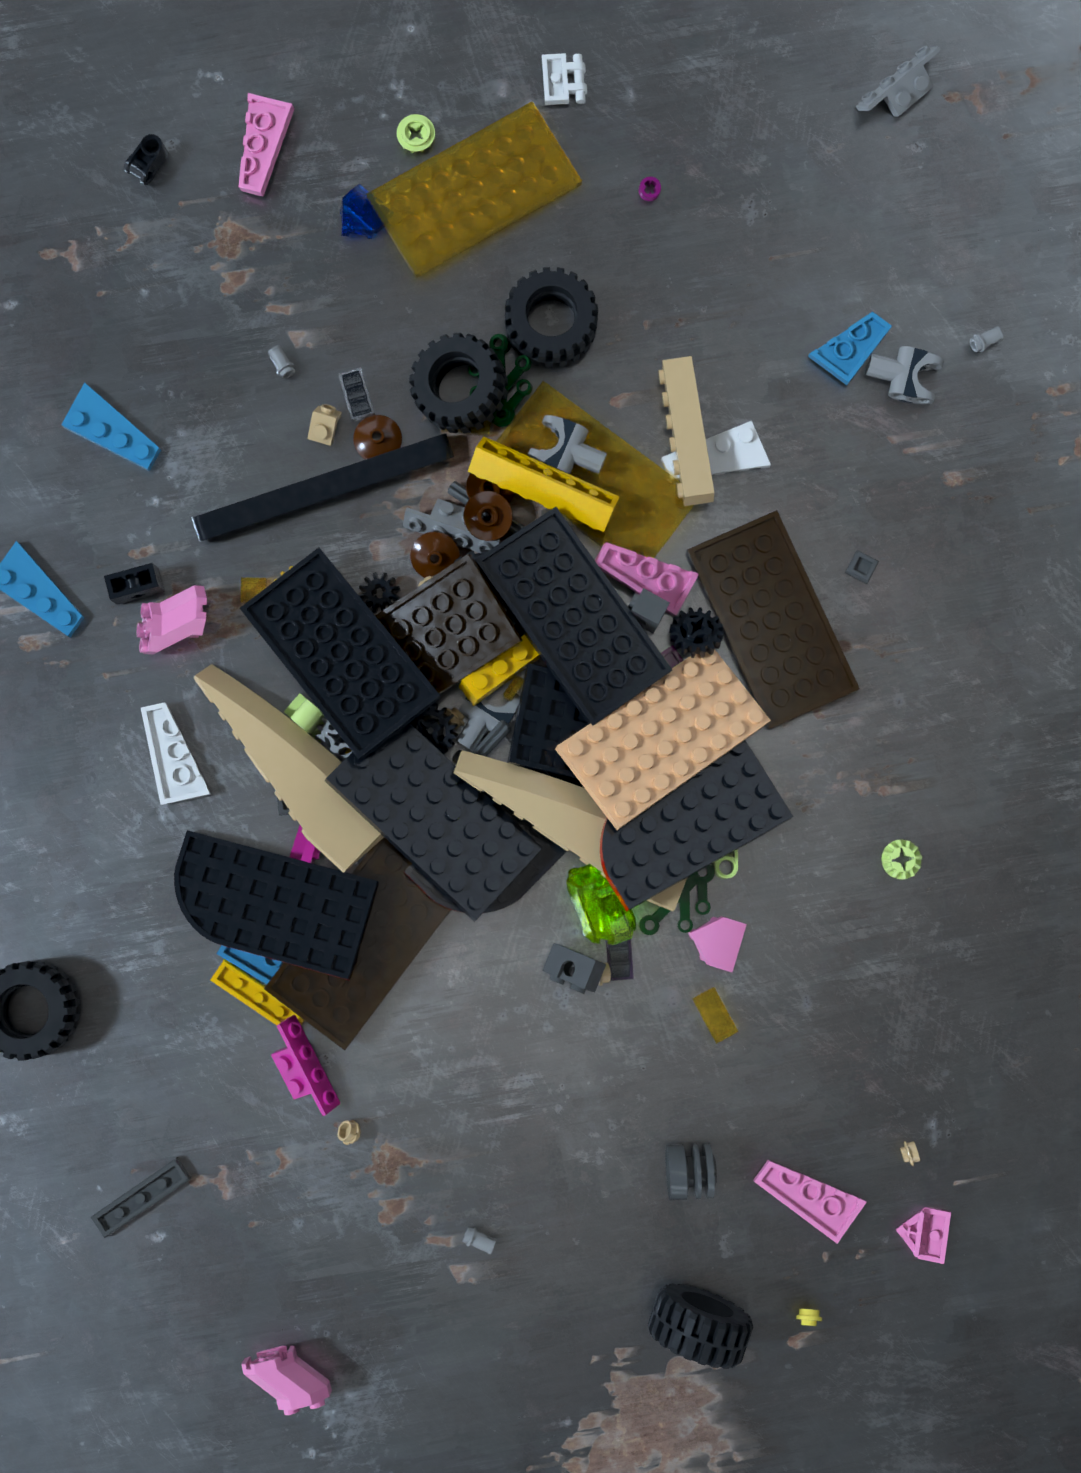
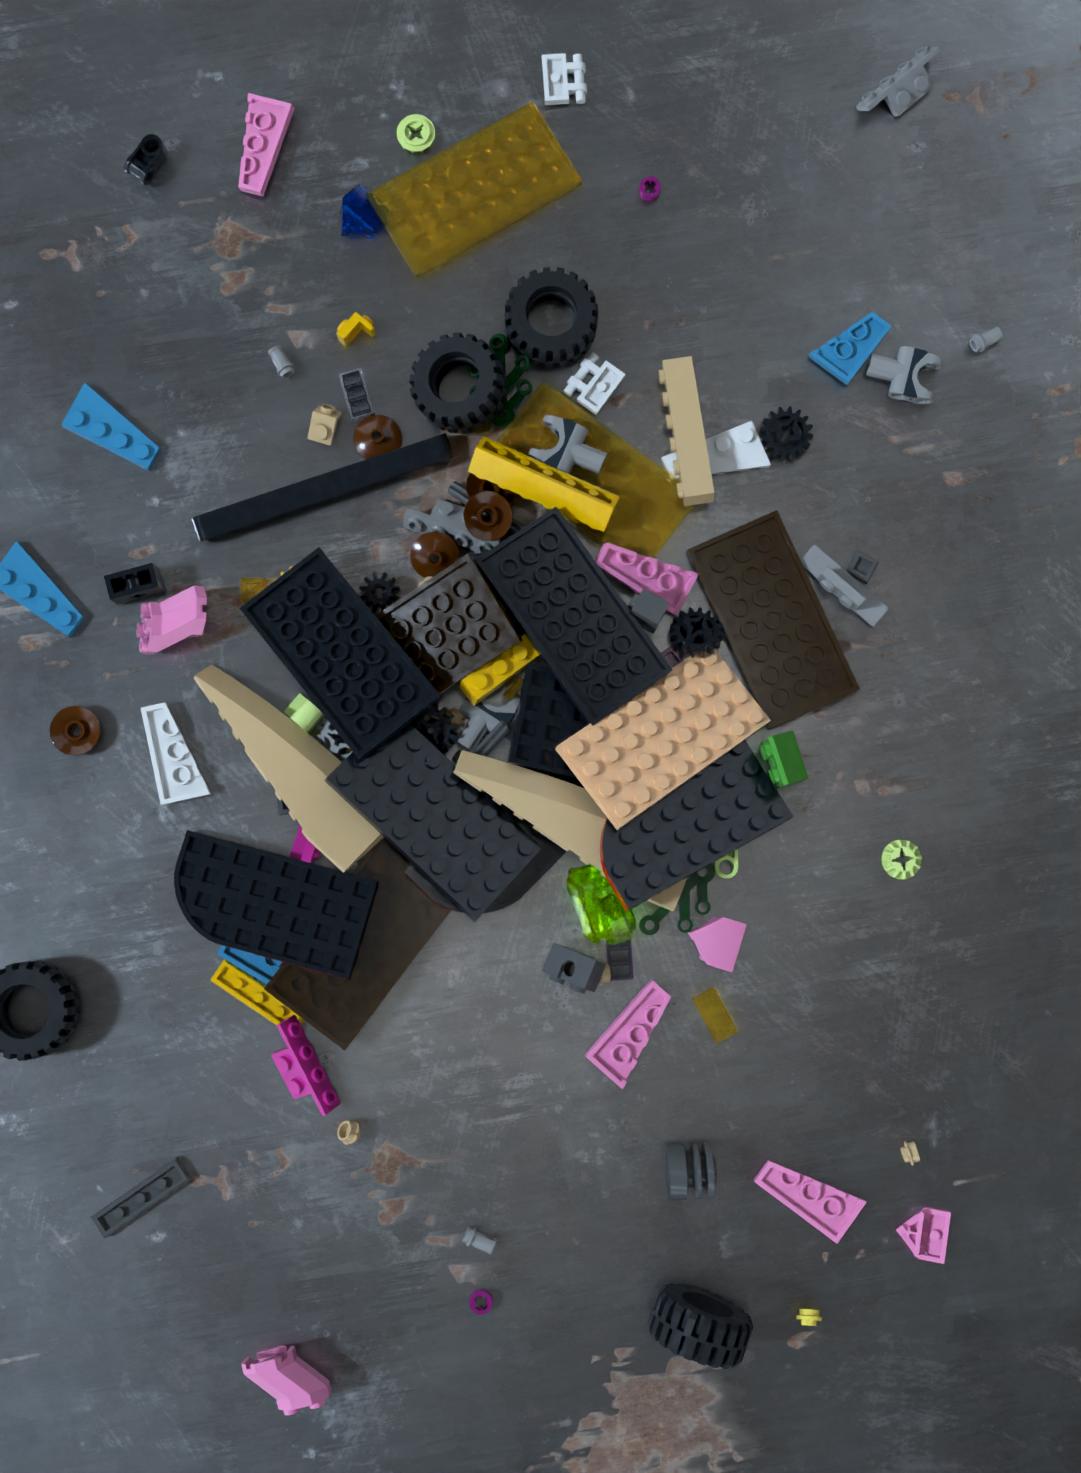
(63, 728): none -> reddish brown dish
(350, 328): none -> yellow bracket
(472, 1302): none -> magenta bush
(601, 386): none -> white plate
(624, 1039): none -> bright pink wing
(777, 428): none -> black gear
(783, 759): none -> bright green slope
(843, 585): none -> light grey bracket

